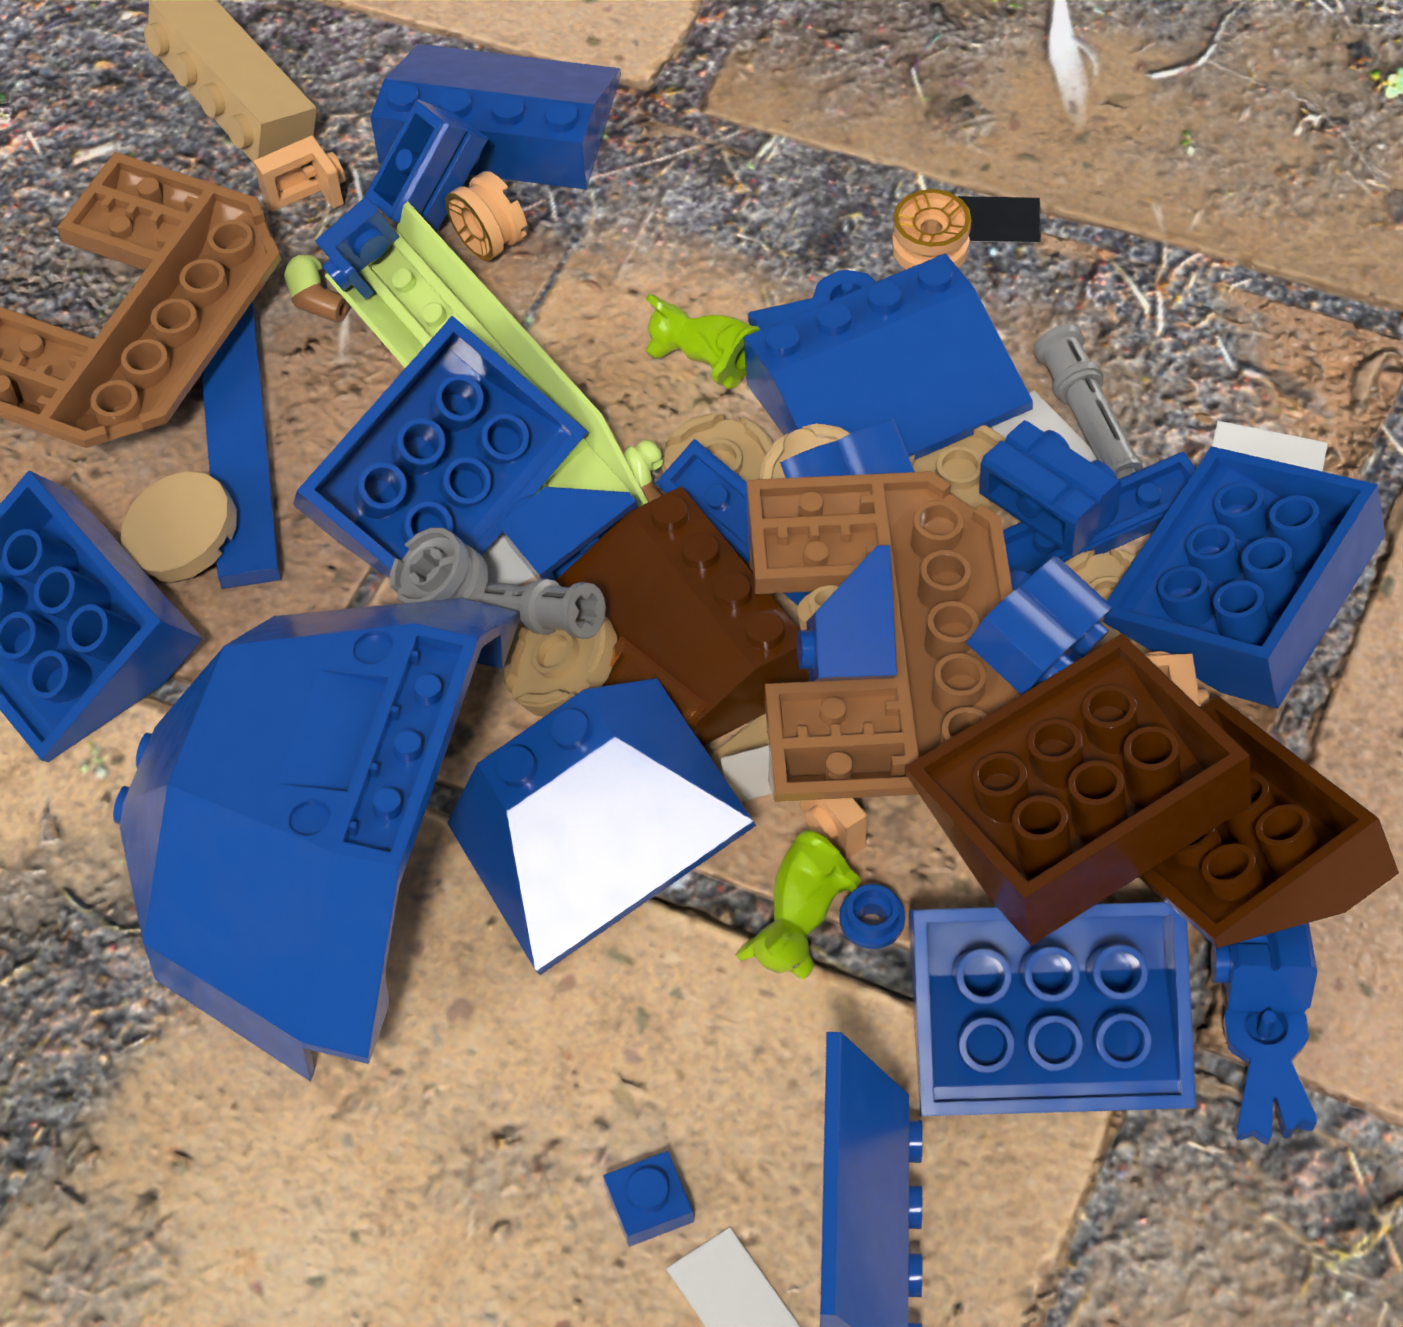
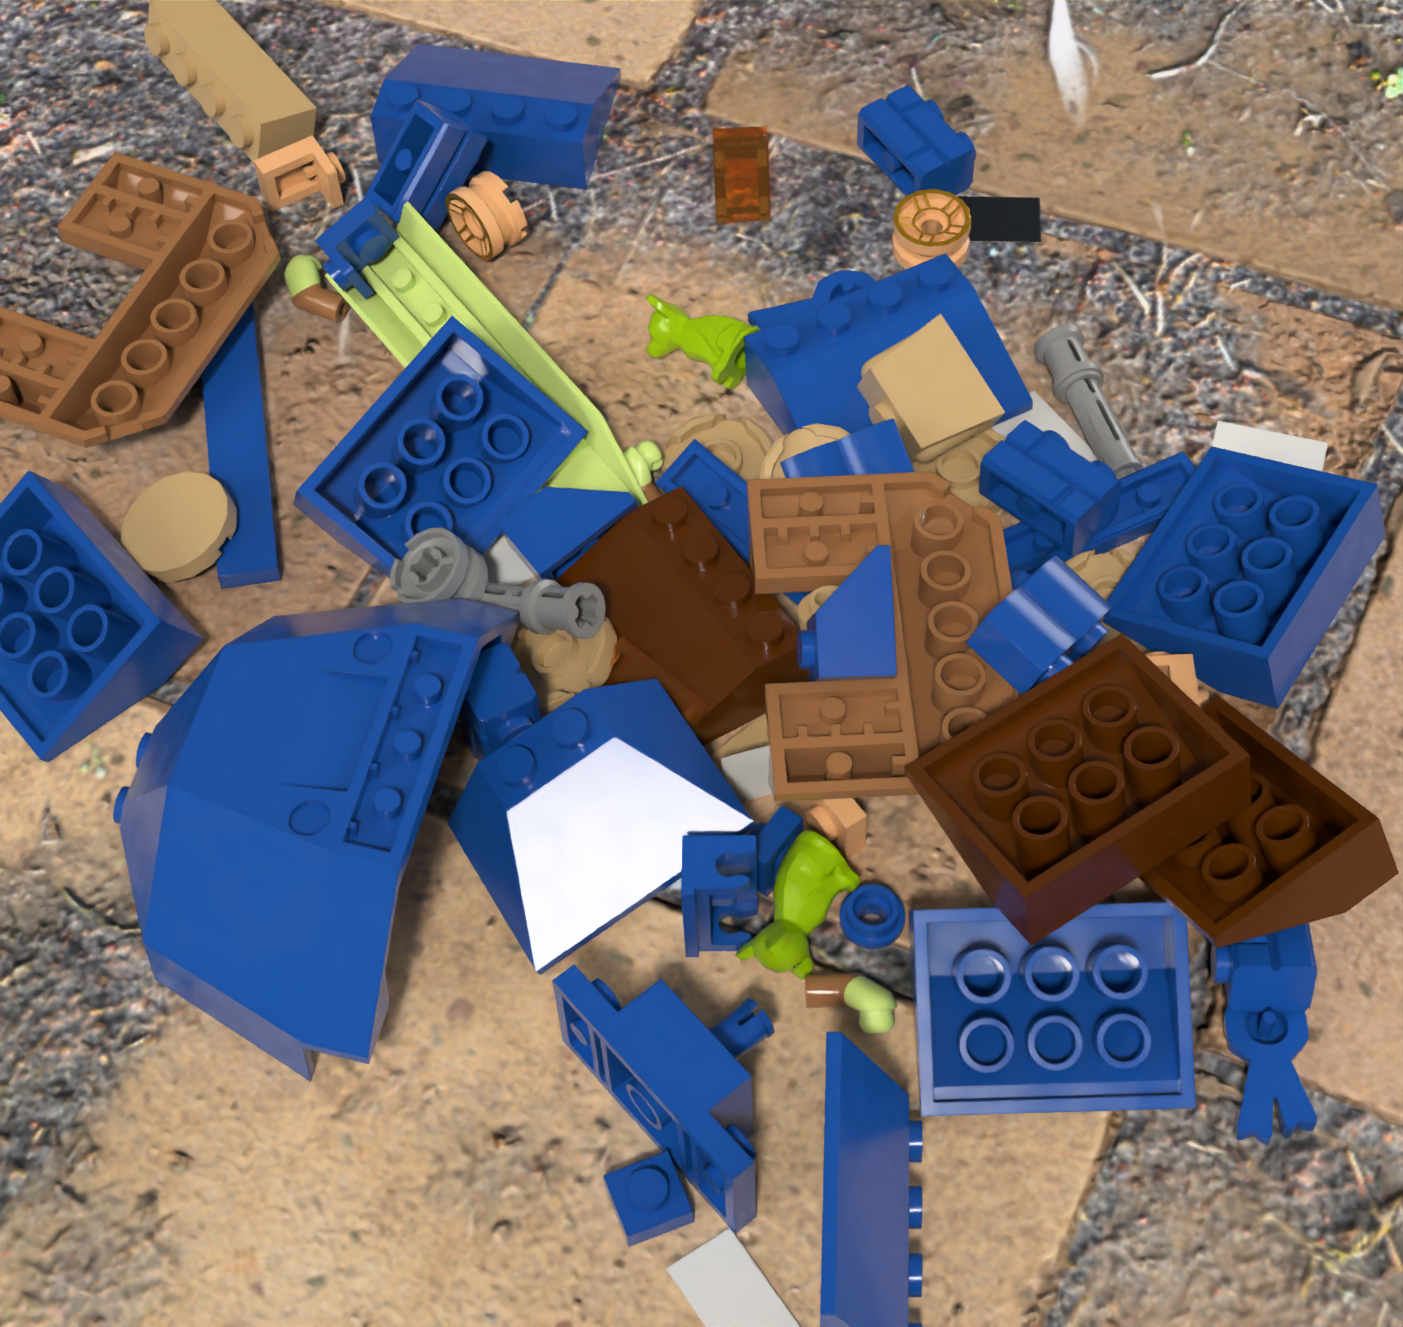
(497, 702): none -> blue brick
(674, 1080): none -> blue brick
(717, 884): none -> blue hinge
(741, 174): none -> clear orange slope
(773, 843): none -> blue plate
(857, 992): none -> arm
(915, 144): none -> blue brick
(929, 392): none -> tan torso

